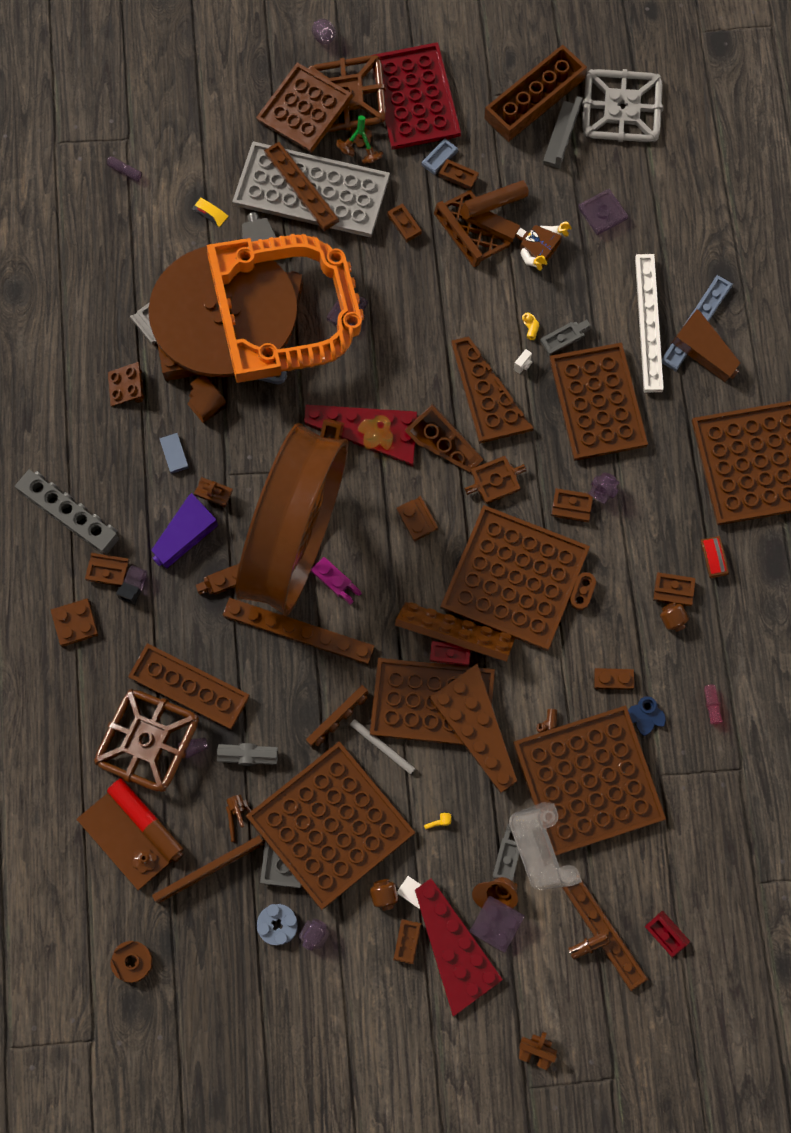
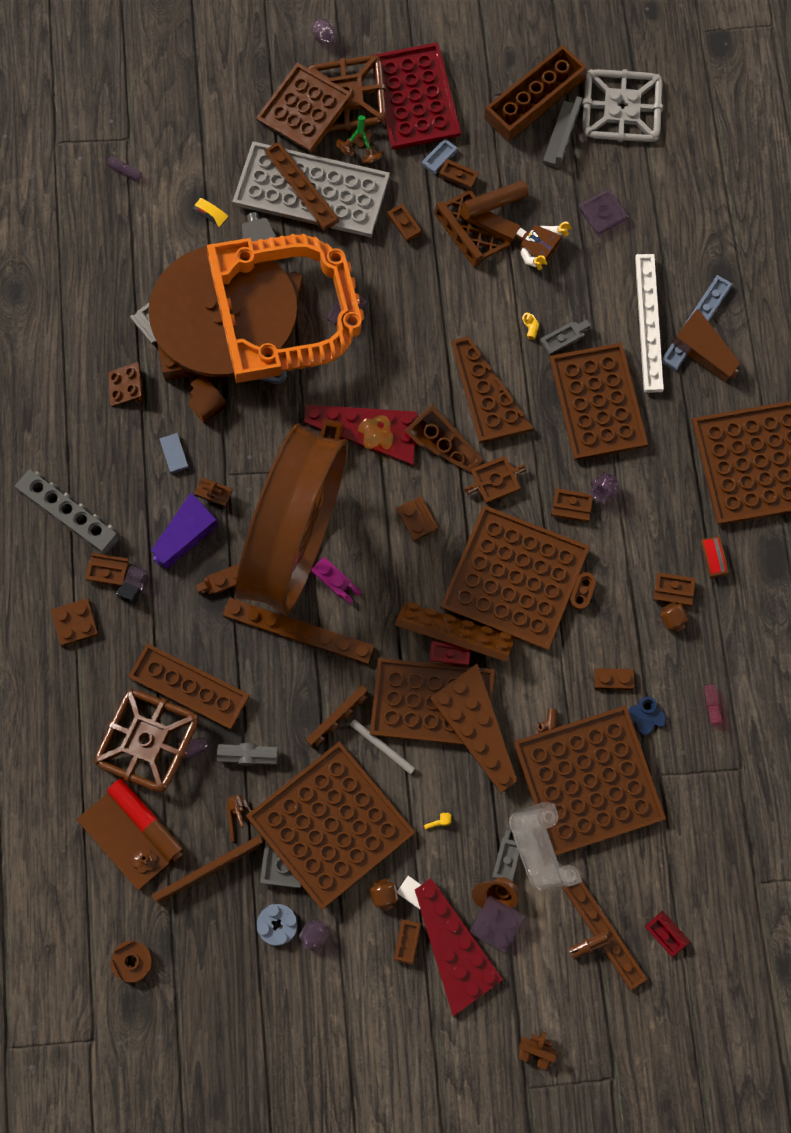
(523, 361): white plate -> none

